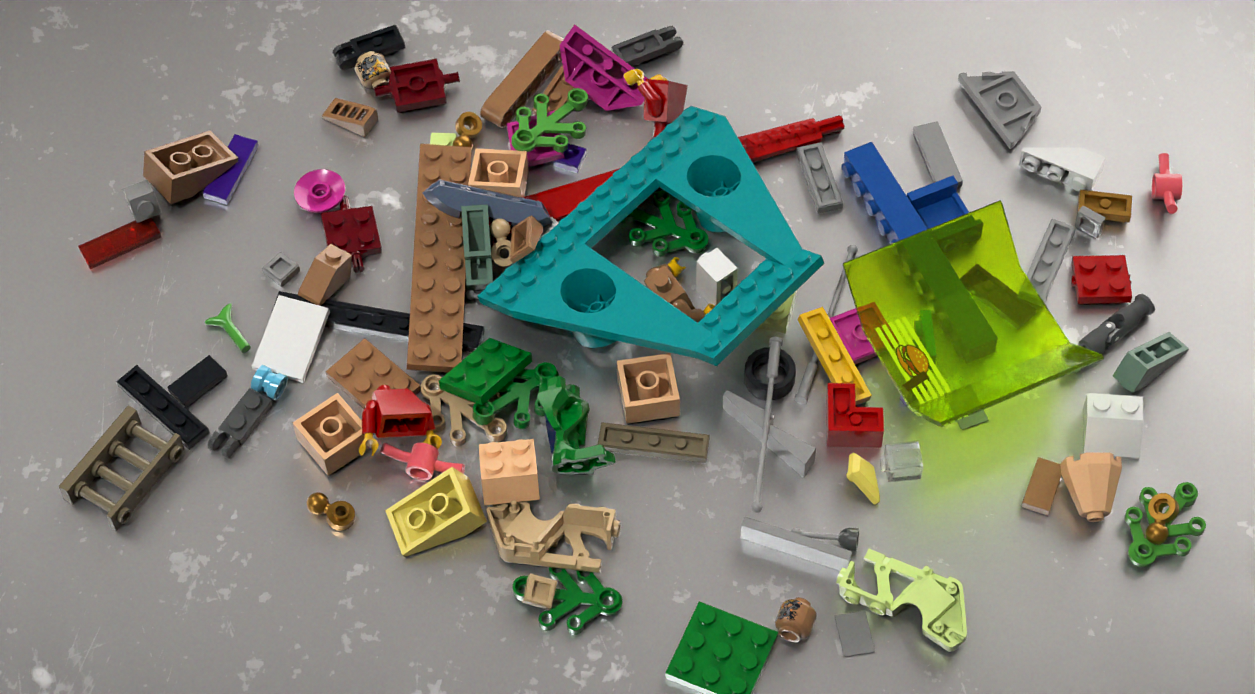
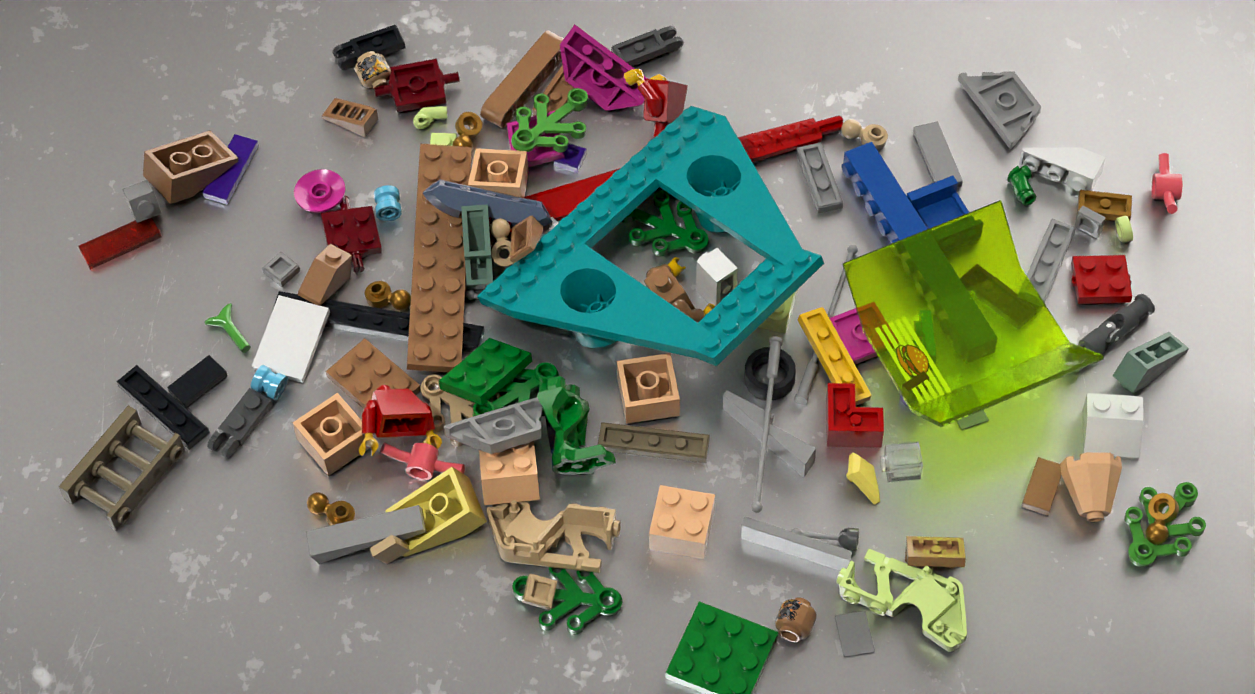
(354, 535): none -> light grey slope
(380, 295): none -> pearl gold plate
(387, 202): none -> medium azure wheel
(389, 549): none -> tan tile
(428, 115): none -> yellowish green arm
(500, 428): none -> light grey wing
(681, 521): none -> light nougat brick
(852, 129): none -> tan plate
(935, 551): none -> medium nougat bracket
(1021, 186): none -> green arm
(1124, 229): none -> yellowish green tile

